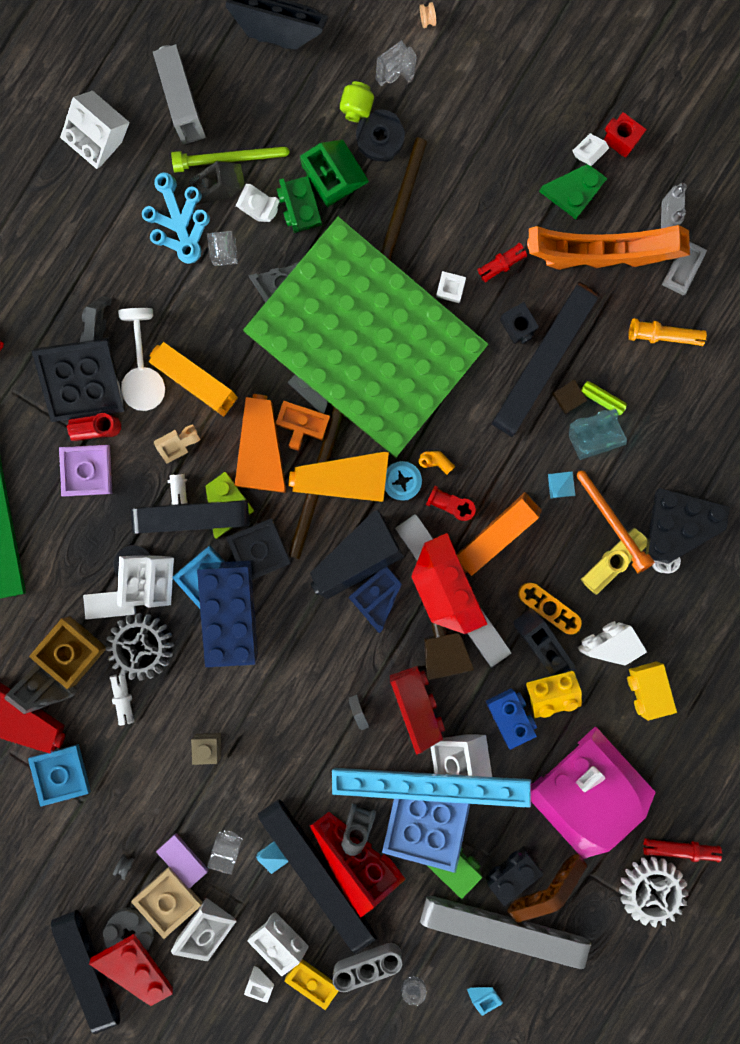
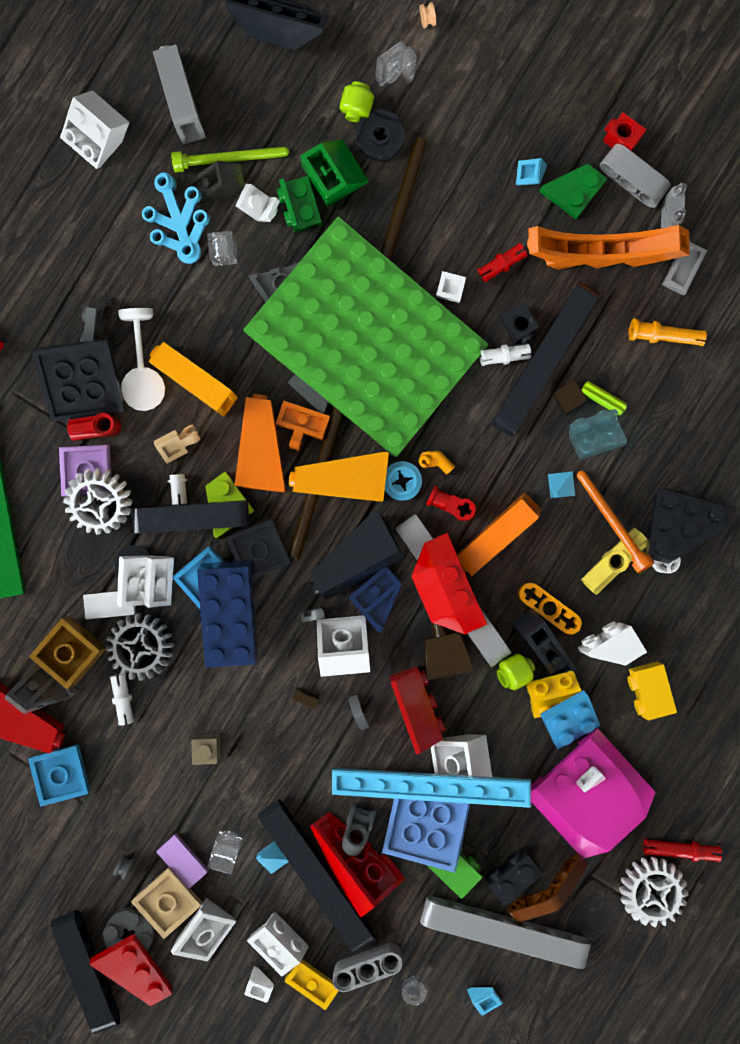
(102, 519): none -> white gear
(305, 698): none -> dark brown tile
(313, 614): none -> dark grey tile
(342, 646): none -> white slope
(505, 354): none -> white pin
(511, 719): blue brick -> none
(515, 671): none -> lime head
(530, 171): none -> medium azure slope
(570, 719): none -> dark azure plate
(590, 149): white plate -> none
(635, 175): none -> light grey beam

